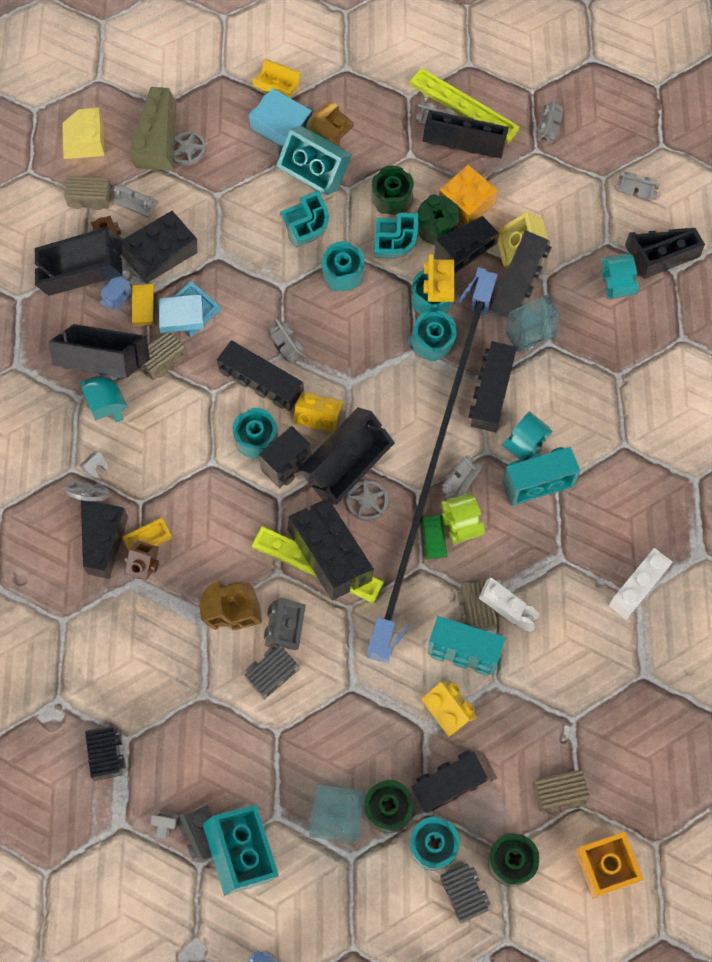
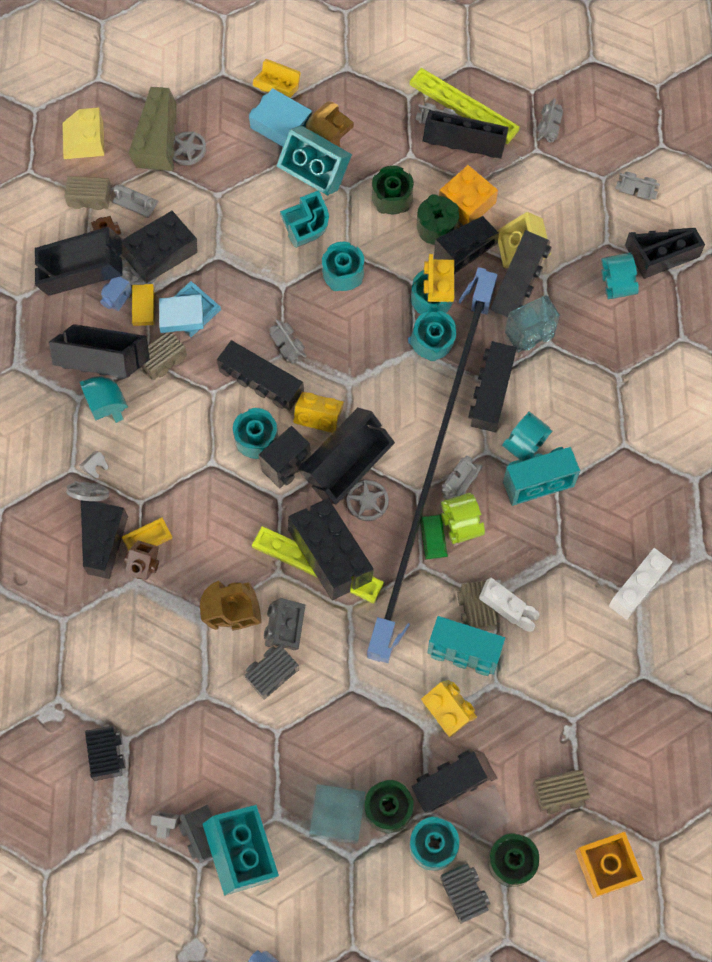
(396, 236): teal brick -> none

